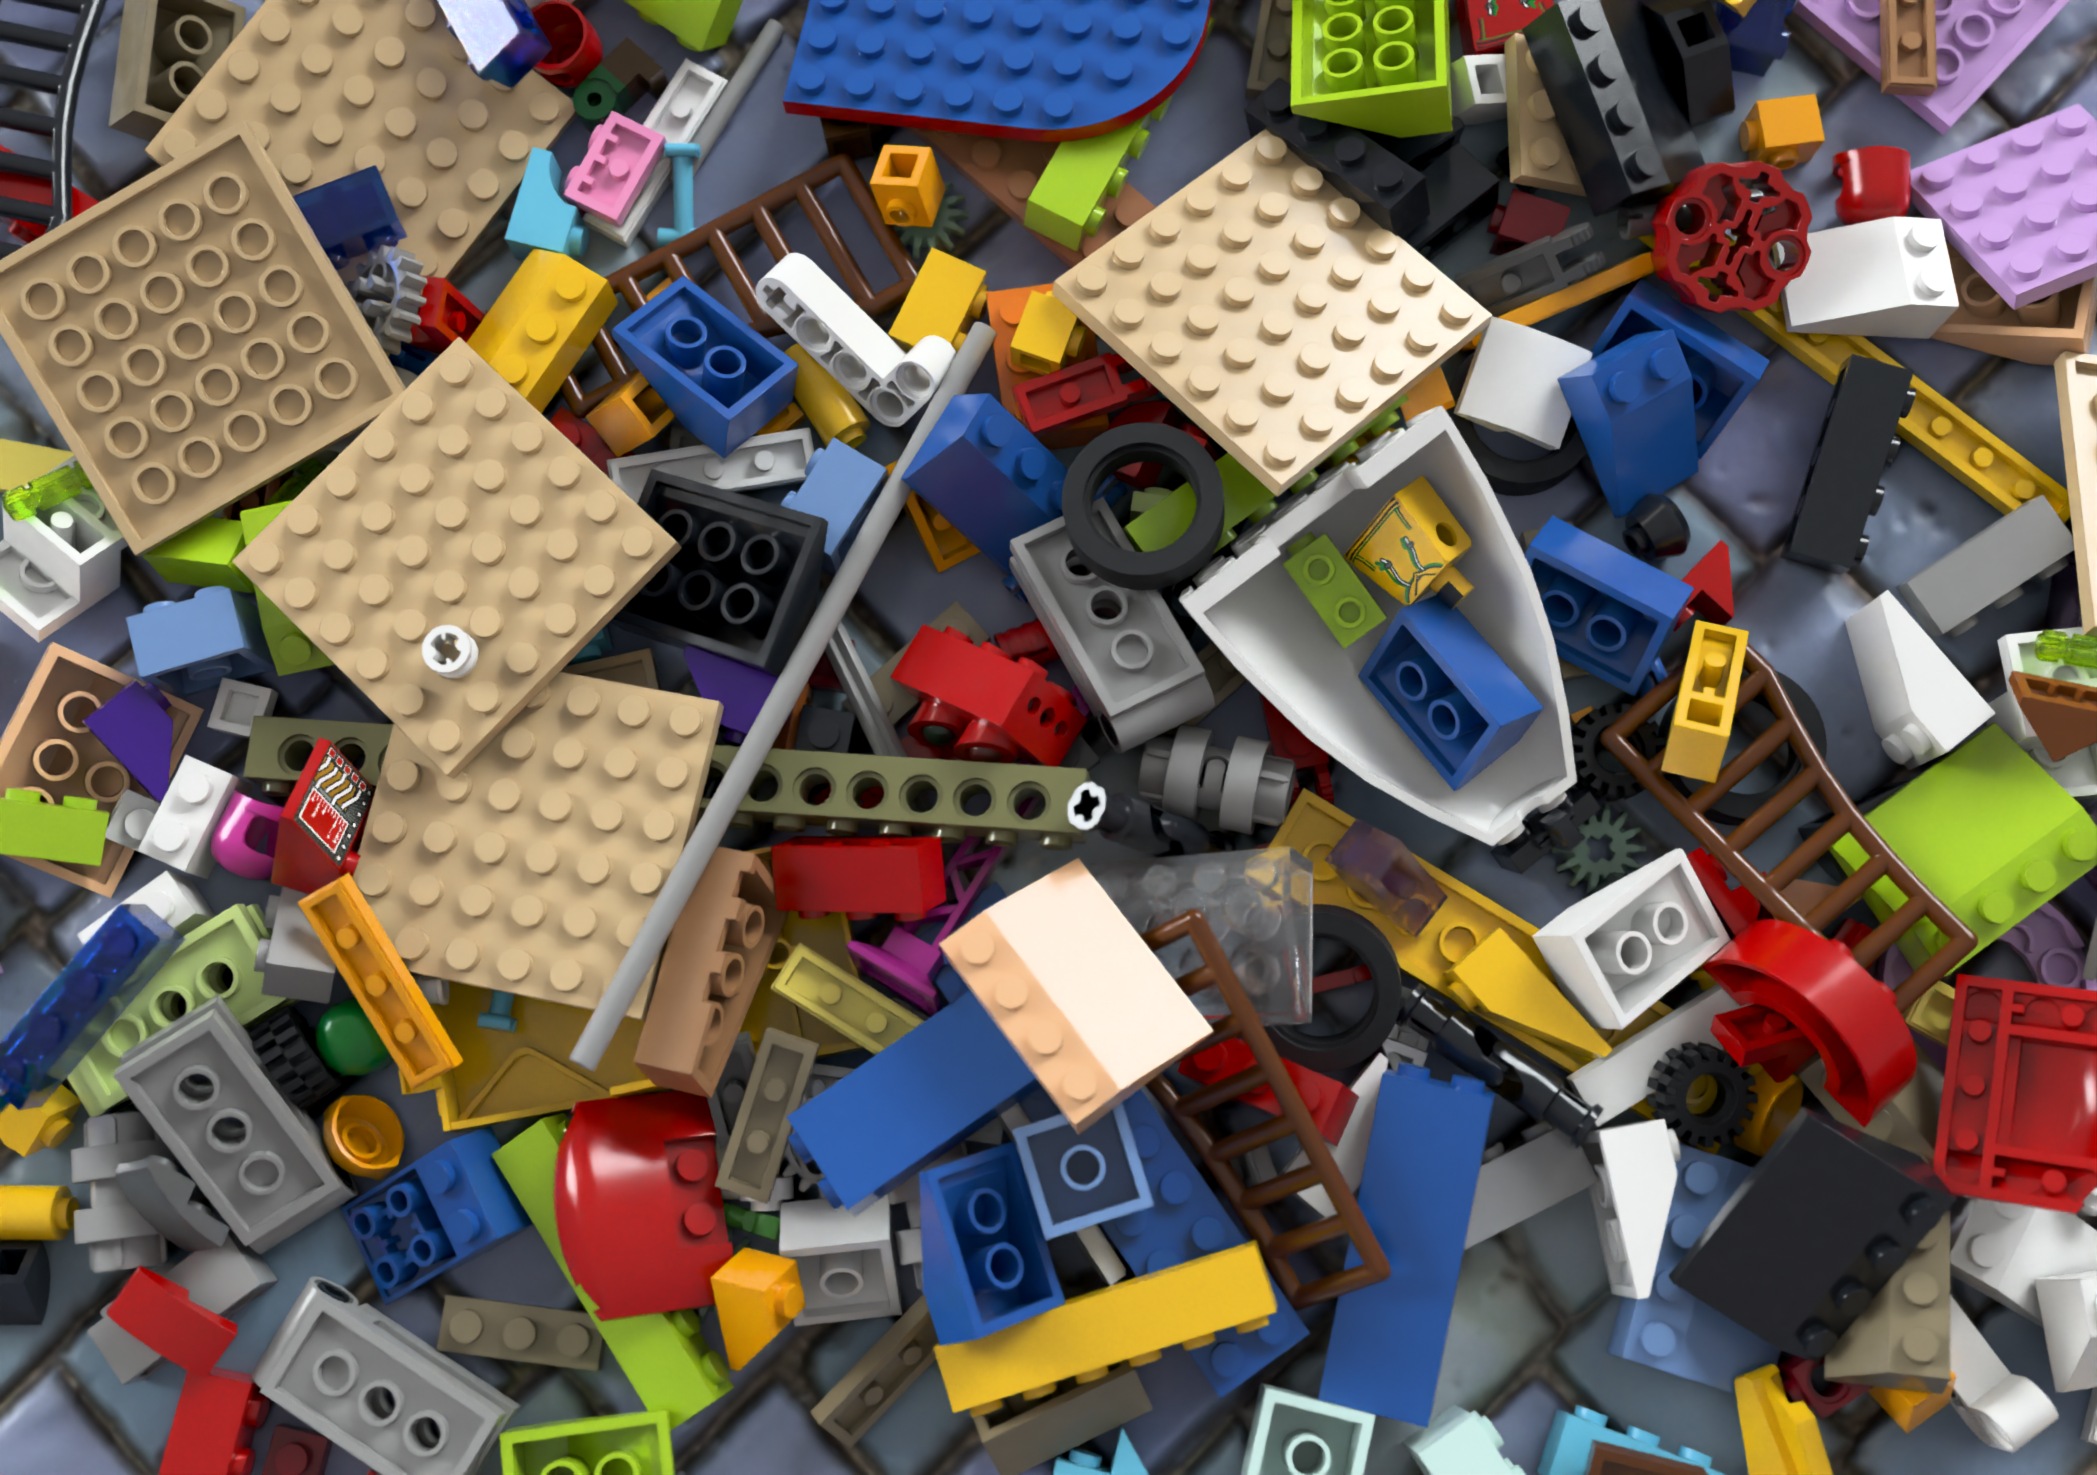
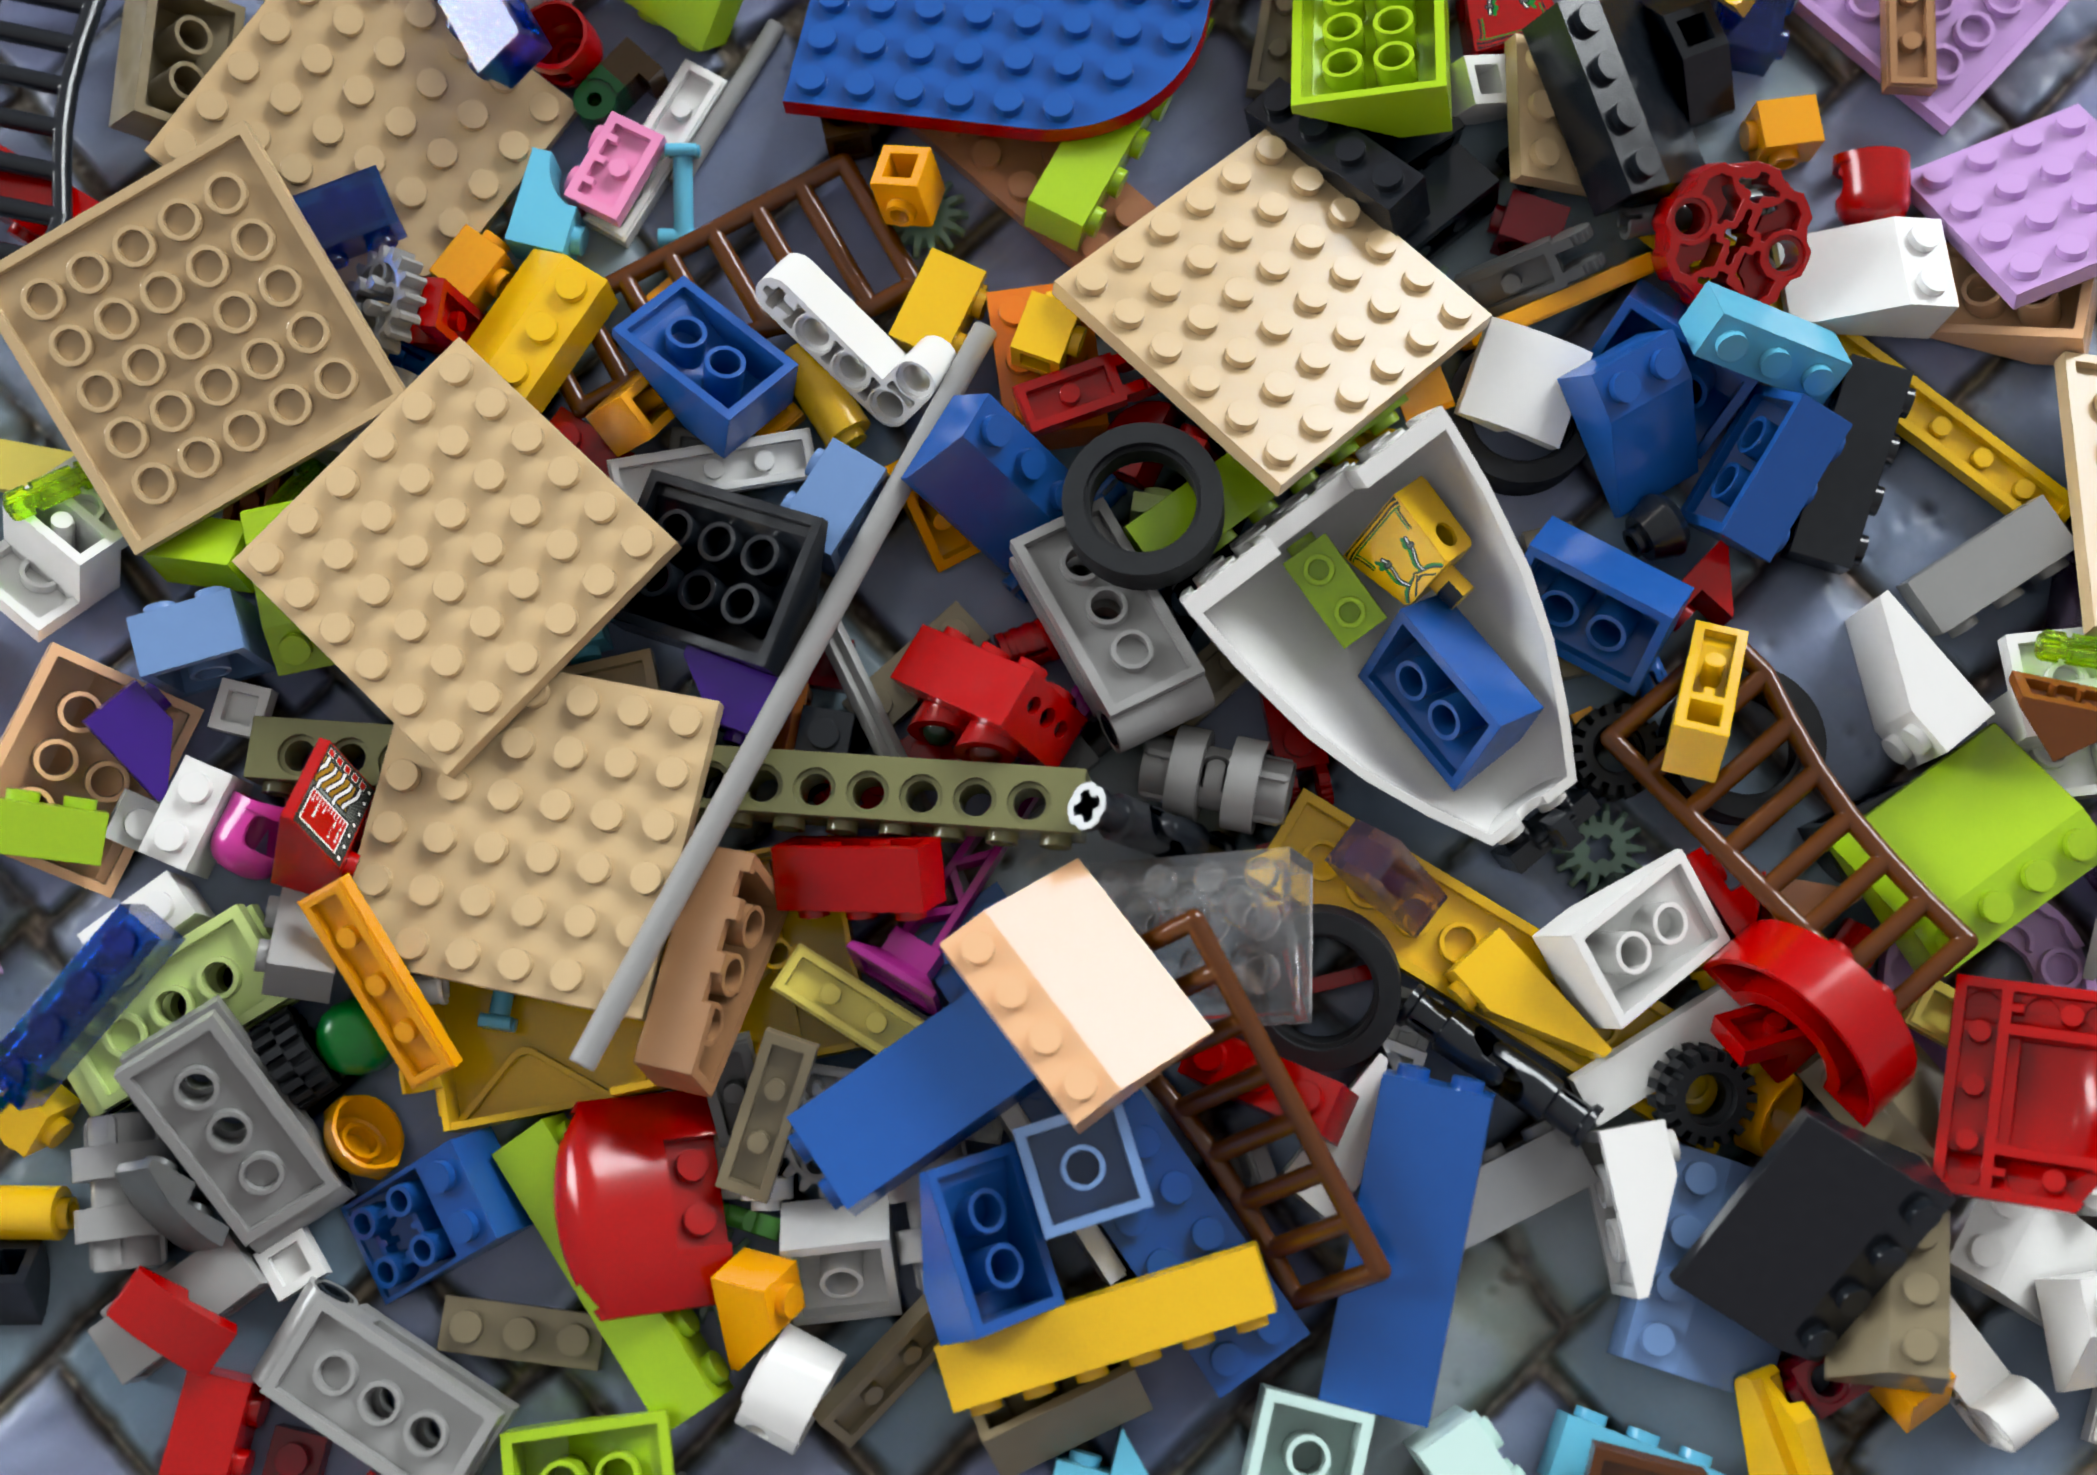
(292, 1263): none -> white plate
(435, 659): white bush -> none
(476, 266): none -> light orange brick
(788, 1387): none -> white piece
(1764, 342): none -> medium azure brick
(1765, 470): none -> blue slope

